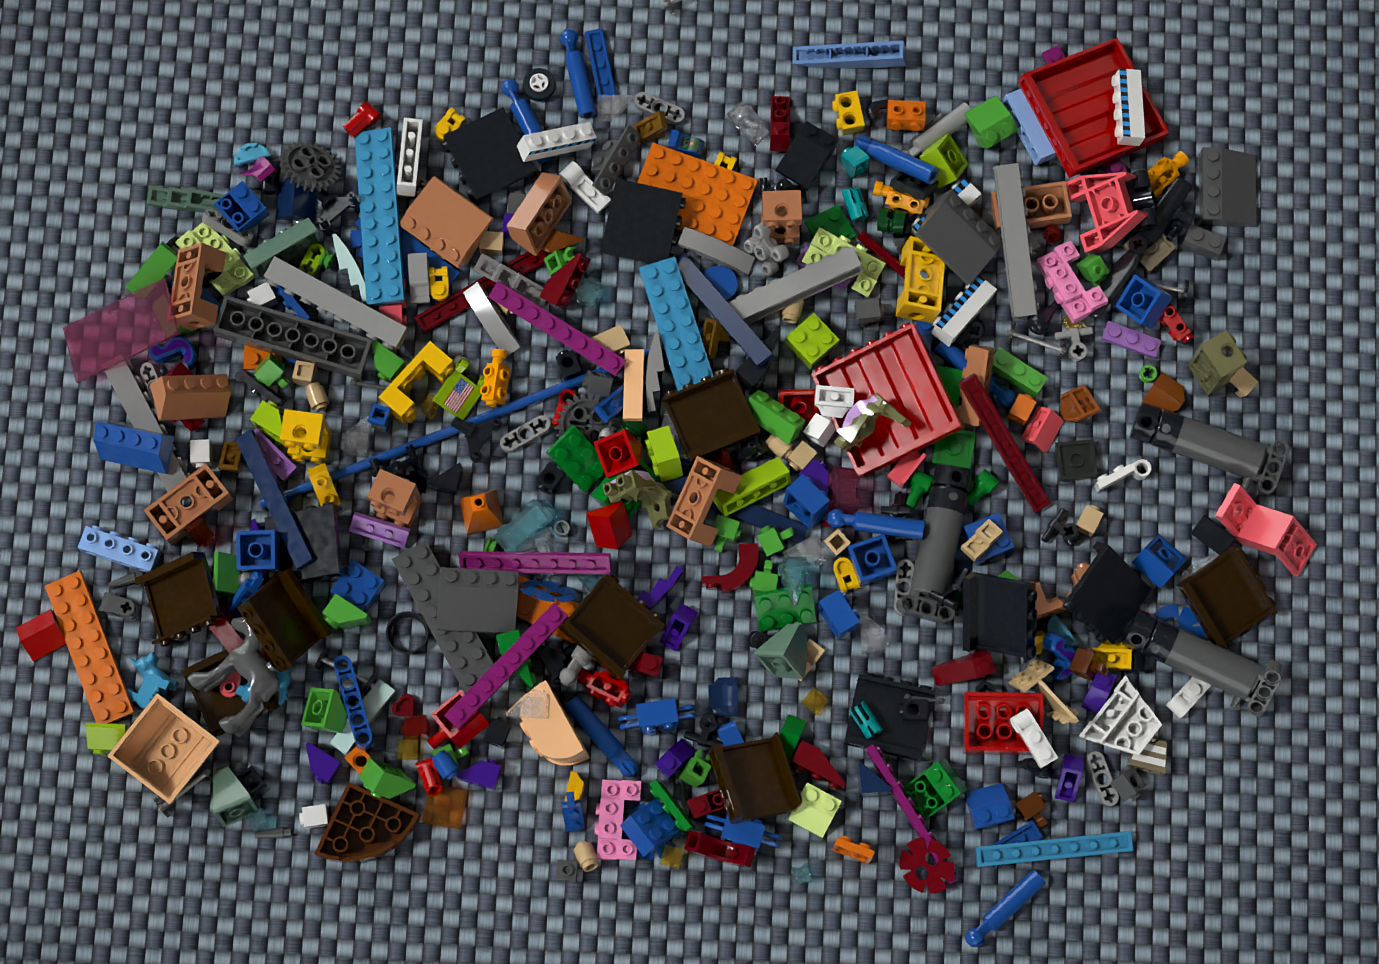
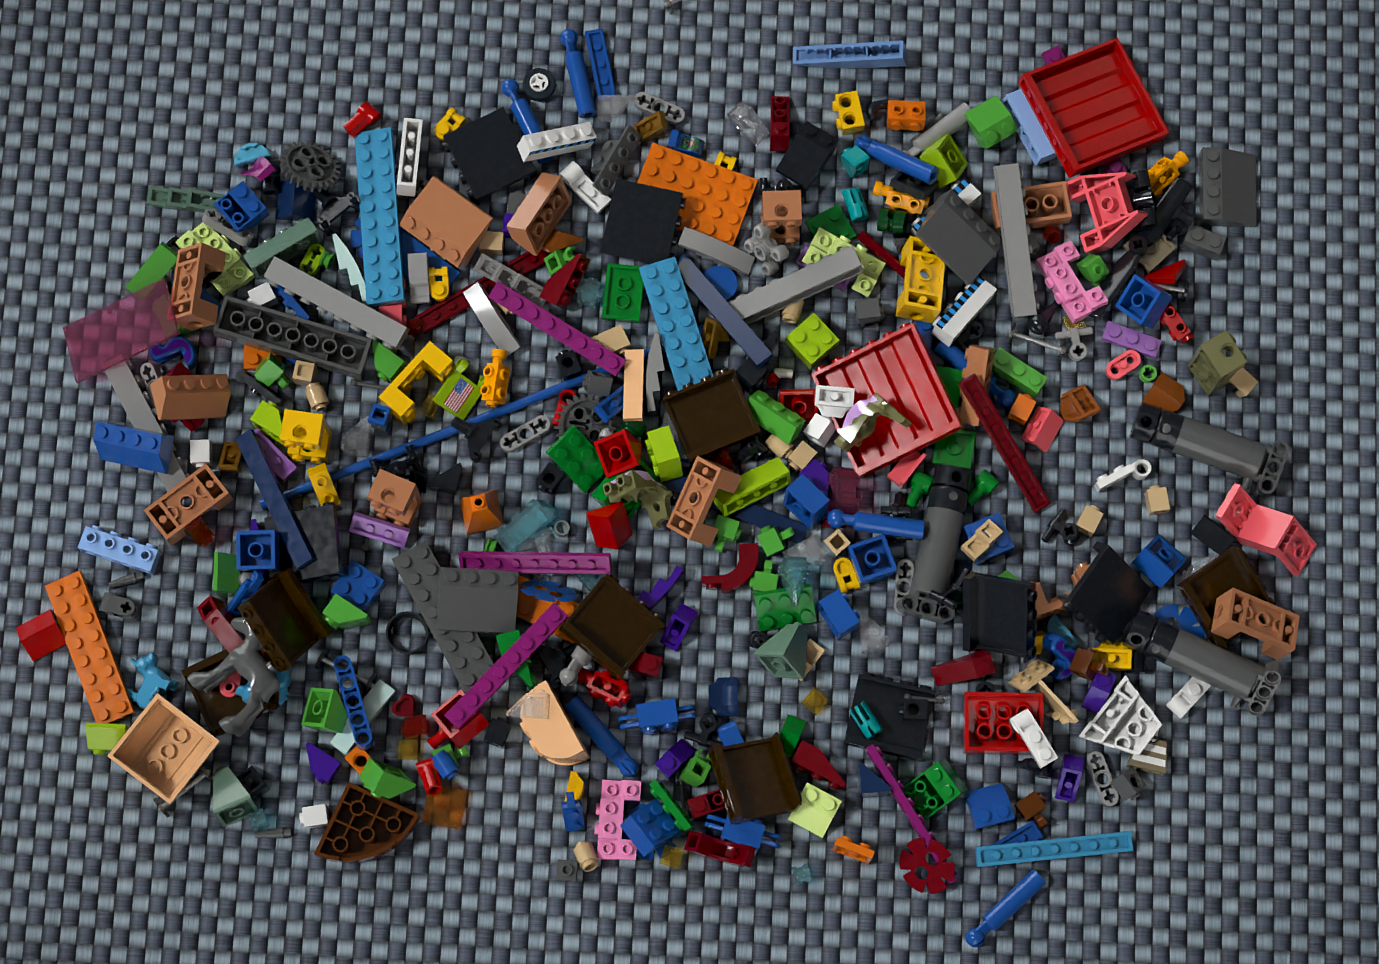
(181, 597): dark brown panel -> none
(415, 327): none -> clear red plate
(482, 774): dark purple slope -> none
(622, 293): none -> green plate
(778, 373): none -> arm
(1076, 460): pearl dark grey plate -> none
(1121, 364): none -> coral plate
(1128, 107): white brick -> none
(1157, 500): none -> tan brick
(1168, 274): none -> red tile
(1240, 612): none -> nougat plate

